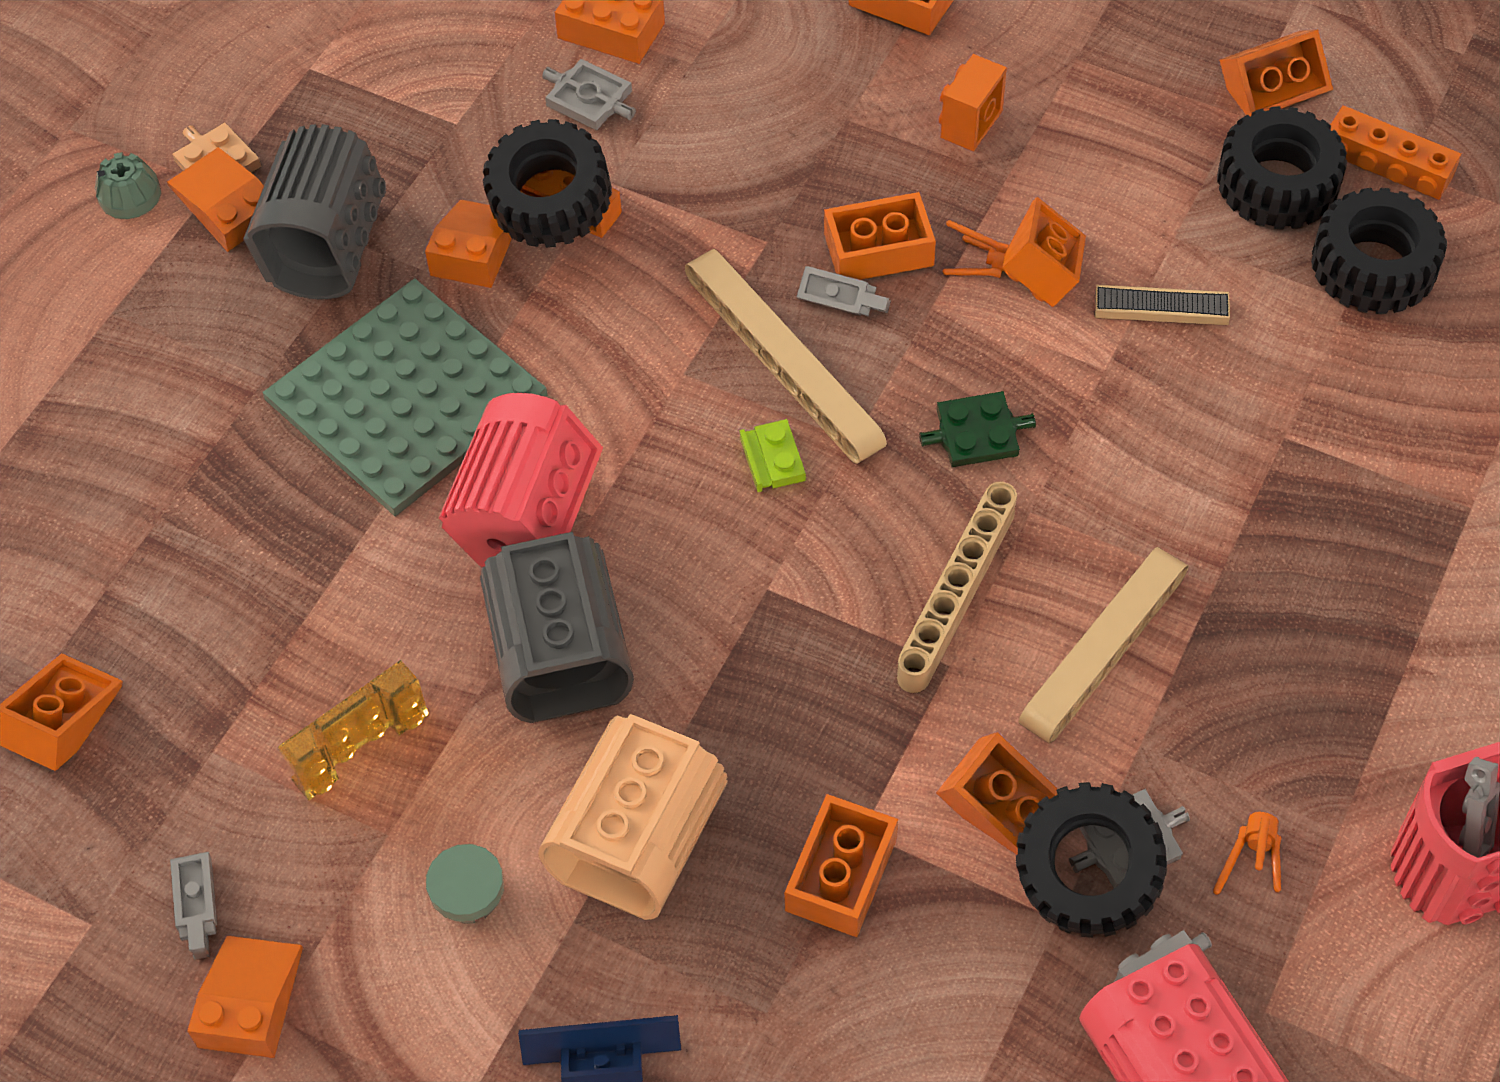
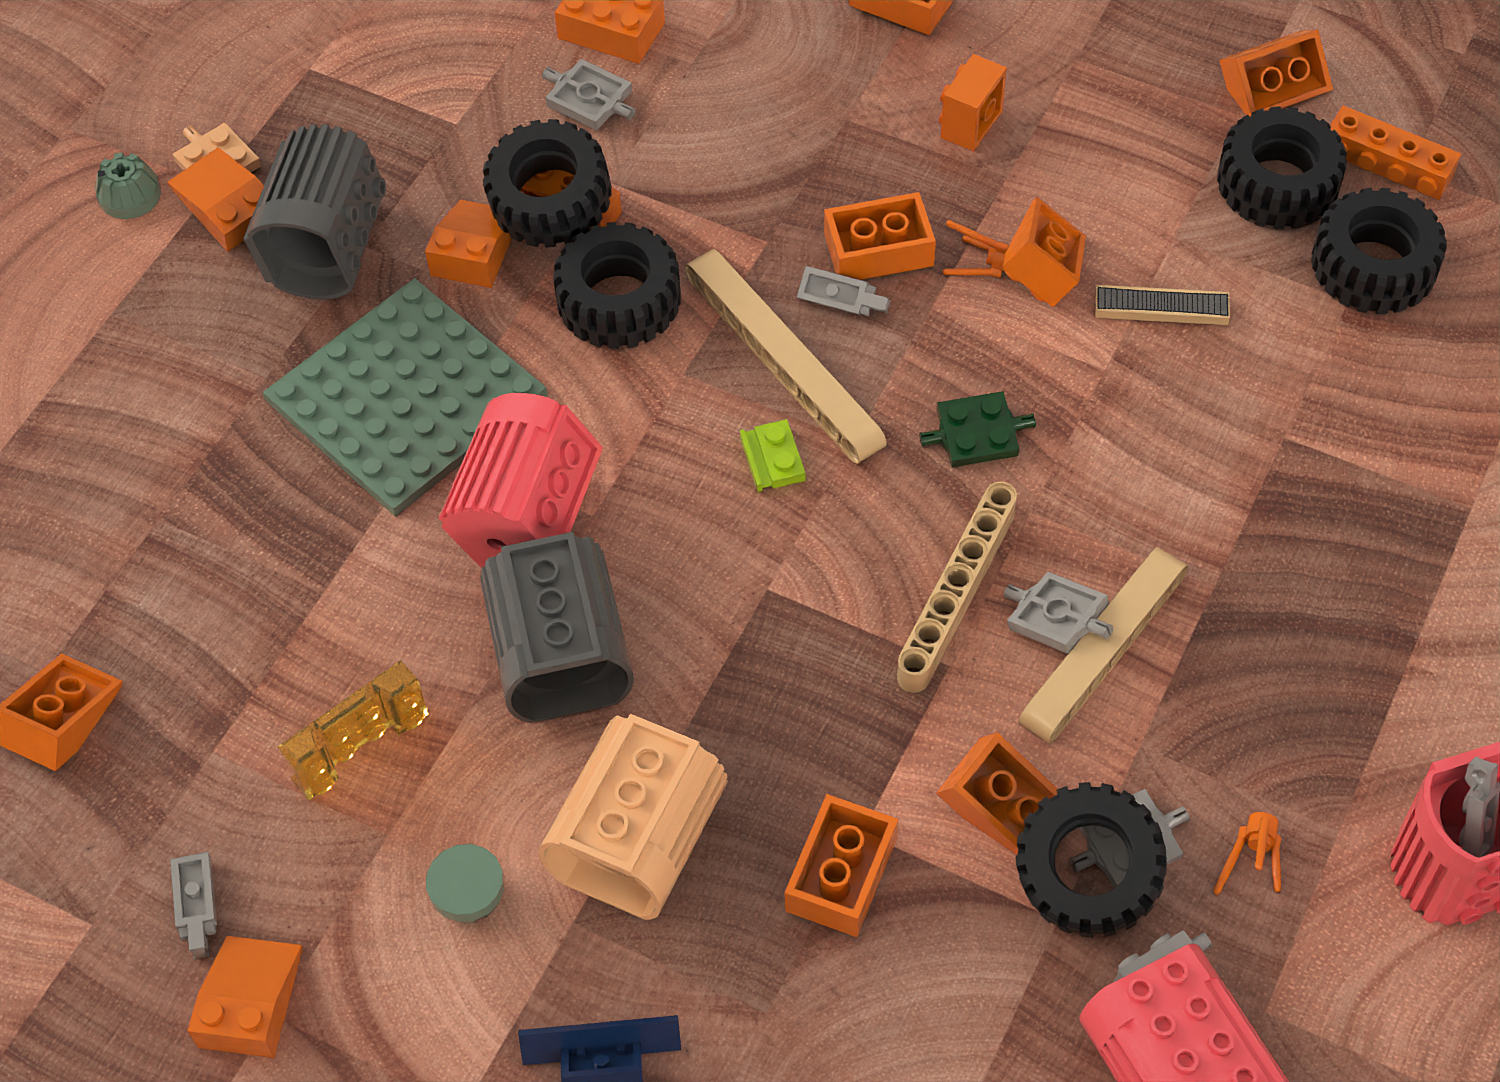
(611, 253): none -> black tyre
(1058, 612): none -> light grey plate

